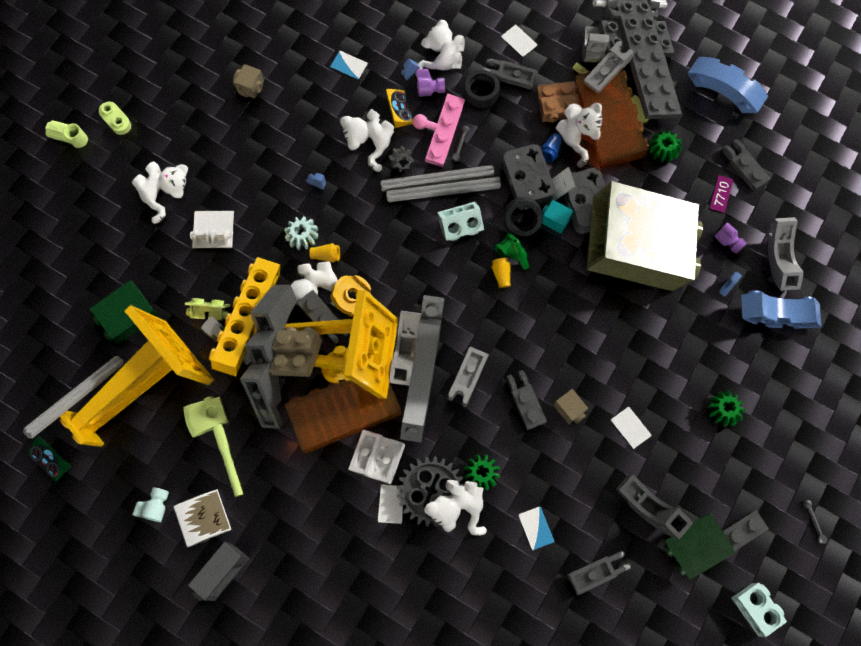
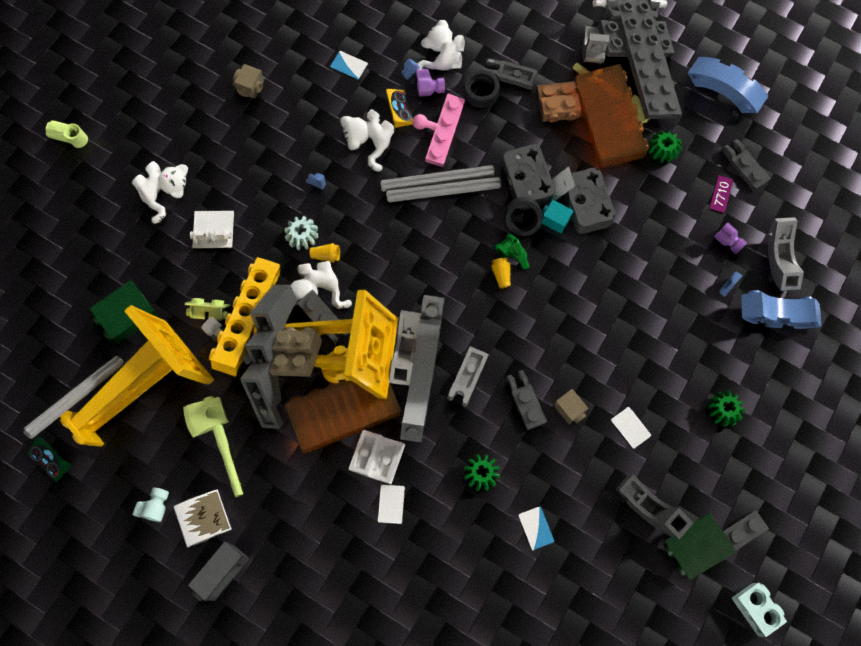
(113, 116): yellowish green plate -> none
(340, 292): yellow plate -> none
(403, 156): dark grey gear -> none
(413, 484): dark grey gear -> none
(447, 509): white animal -> none
(456, 157): dark grey hinge -> none
(460, 216): light aqua brick -> none
(519, 40): white sticker -> none
(551, 147): blue cone -> none
(578, 121): white animal -> none
(596, 573): dark grey hinge -> none
(608, 68): light grey plate -> none
(644, 237): brick -> none
(822, 539): dark grey hinge -> none

